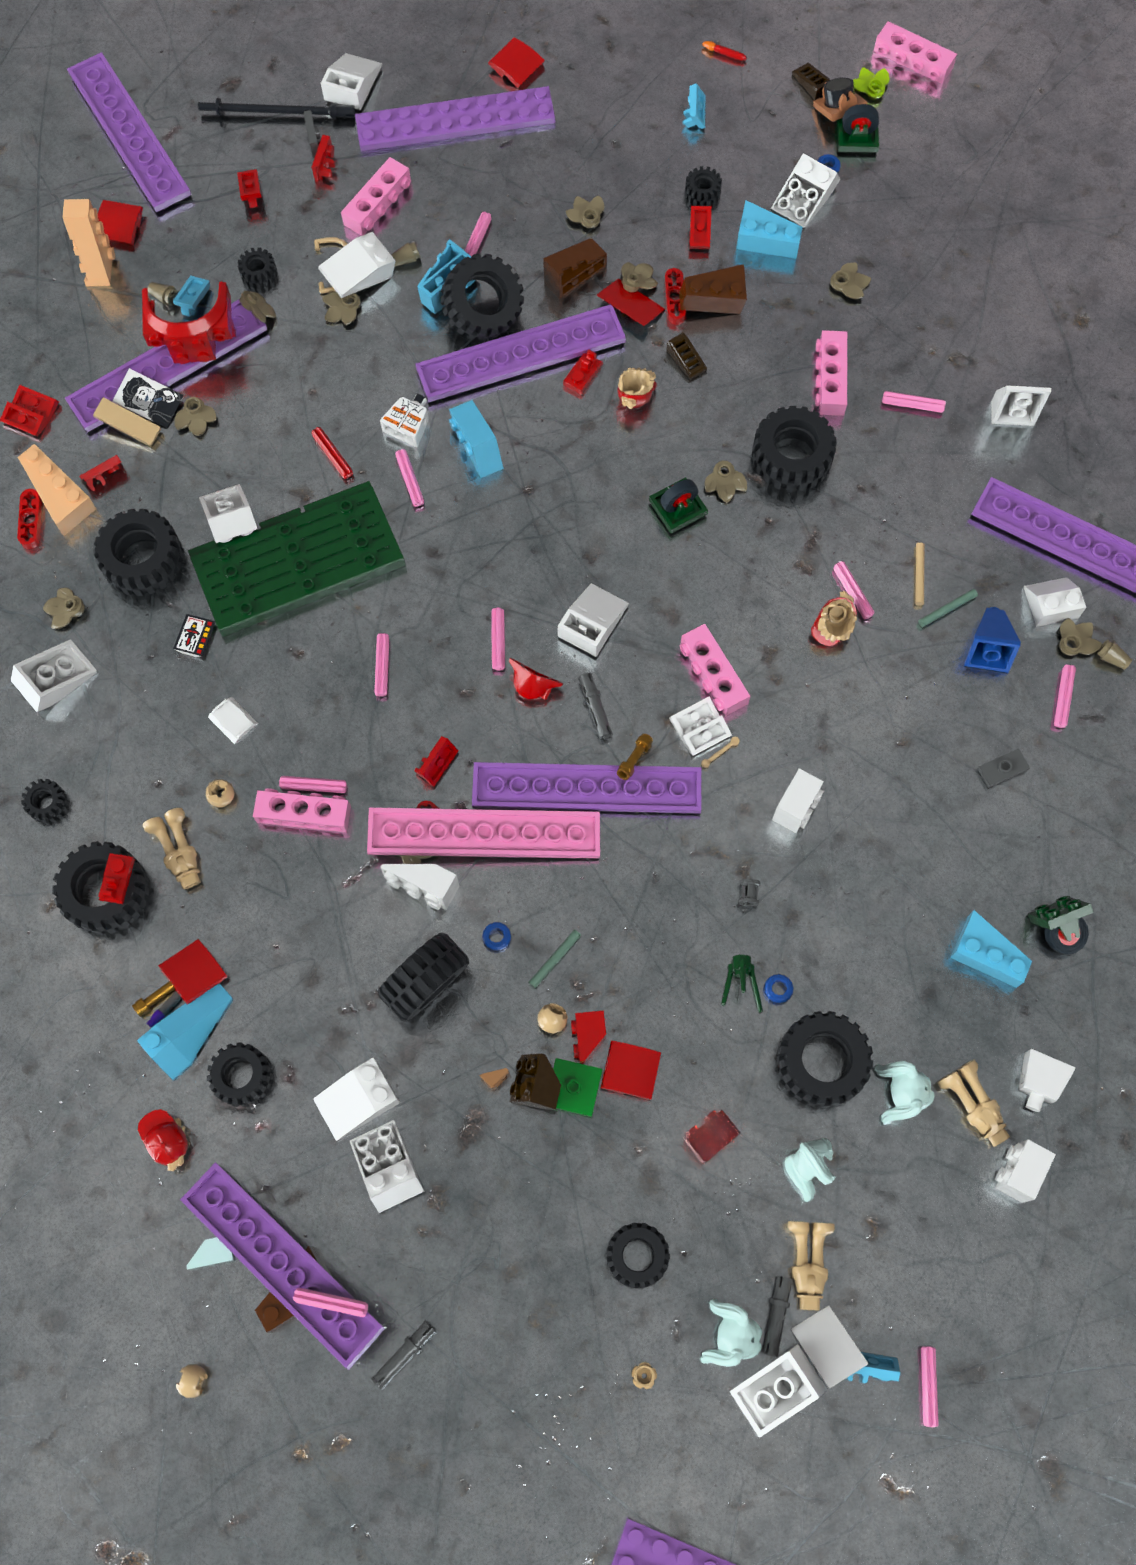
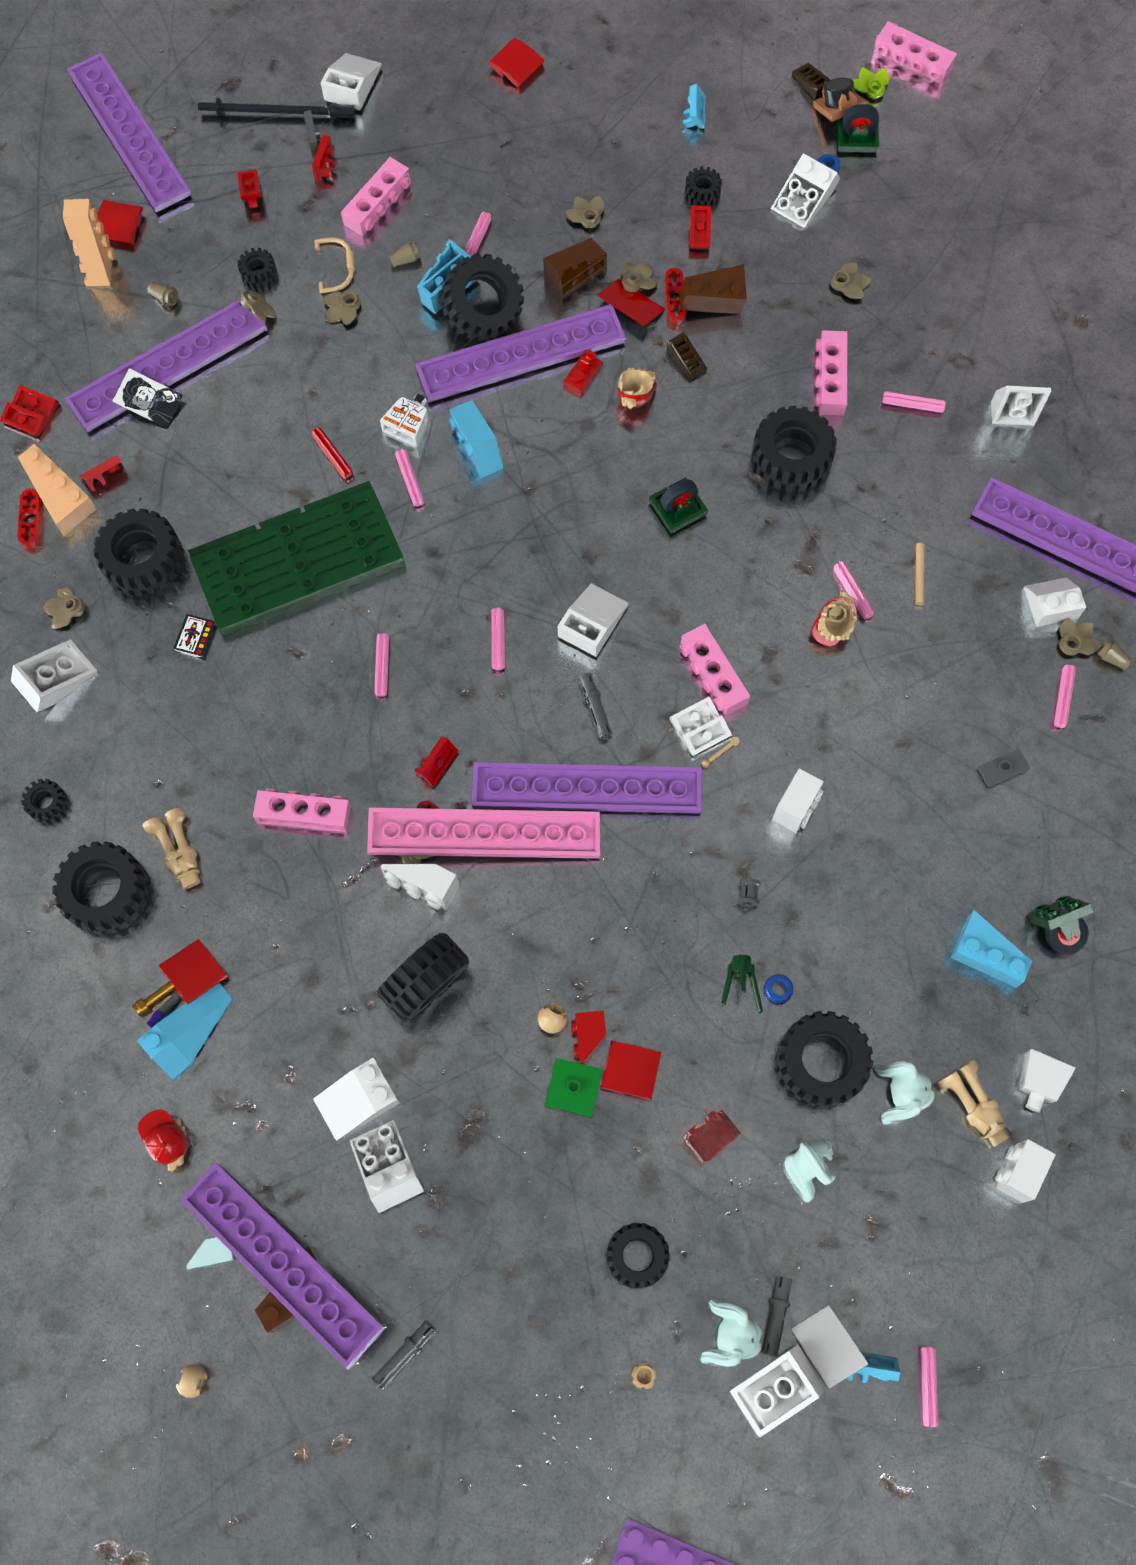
(116, 878): red plate -> none
(127, 422): tan tile -> none
(191, 294): medium azure plate -> none
(191, 339): red piece -> none
(195, 419): dark tan plate -> none
(212, 792): tan piece -> none
(225, 1061): black tyre -> none
(228, 513): white slope -> none
(232, 719): white piece -> none
(312, 784): bright pink axle -> none
(330, 1302): bright pink axle -> none
(358, 265): white slope -> none
(455, 118): medium lavender plate -> none
(495, 1078): medium nougat slope -> none
(496, 945): blue piece -> none
(531, 683): red hat -> none
(535, 1082): dark brown slope -> none
(554, 959): sand green bar -> none
(626, 768): pearl gold bar -> none
(711, 46): red piece -> none
(725, 484): dark tan plate -> none
(768, 233): medium azure wedge -> none
(810, 1277): tan piece -> none
(948, 608): sand green bar -> none
(994, 643): blue slope -> none

